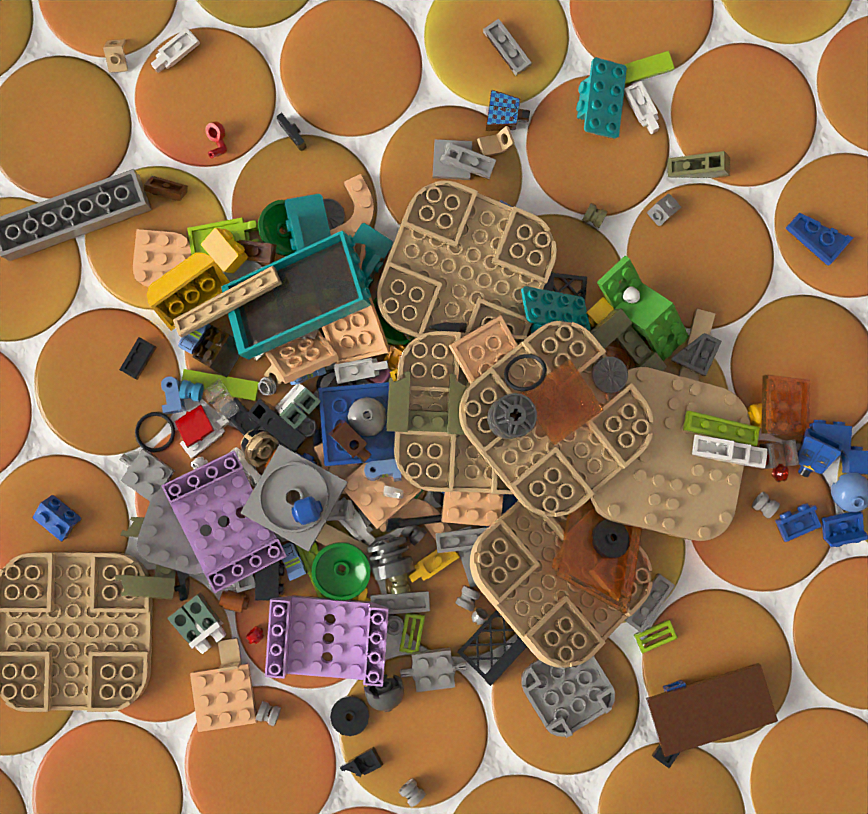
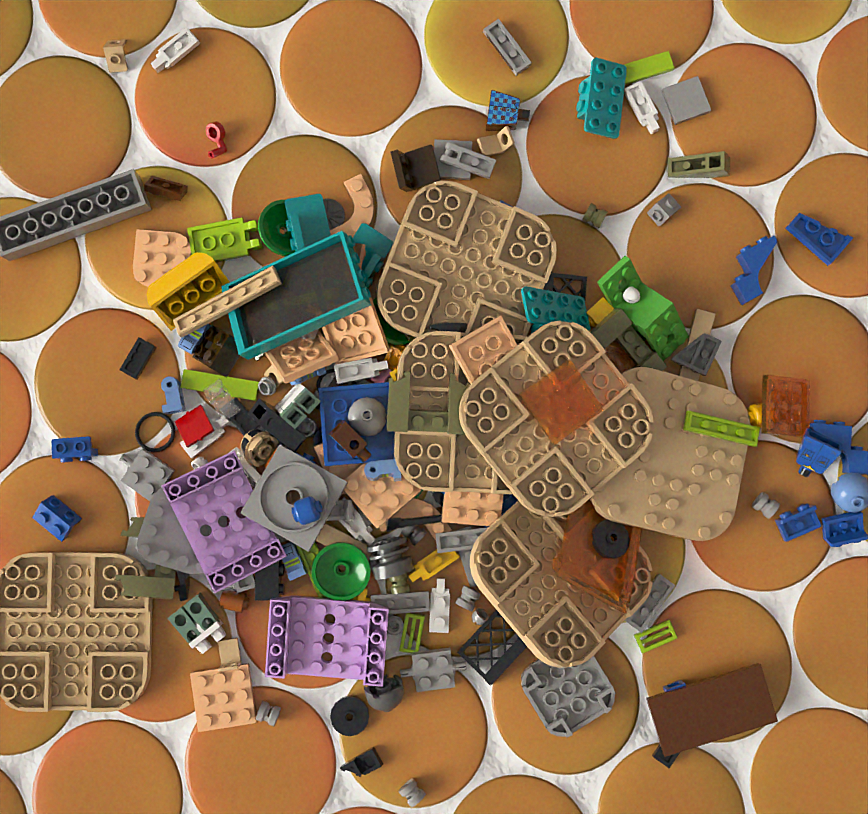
(74, 447): none -> blue bracket
(191, 390): dark azure wheel -> none
(224, 250): yellow brick -> none
(255, 635): red plate -> none
(259, 251): reddish brown hinge -> none
(292, 131): black plate -> none
(393, 492): white tile -> none
(415, 168): none -> dark brown bracket
(439, 608): none -> white hinge
(506, 426): dark grey wheel -> none
(529, 387): black tyre -> none
(609, 374): dark grey wheel -> none
(686, 100): none -> light grey tile
(729, 451): white slope -> none
(751, 261): none -> blue arch
(780, 473): clear red plate -> none
(787, 453): clear piece -> none

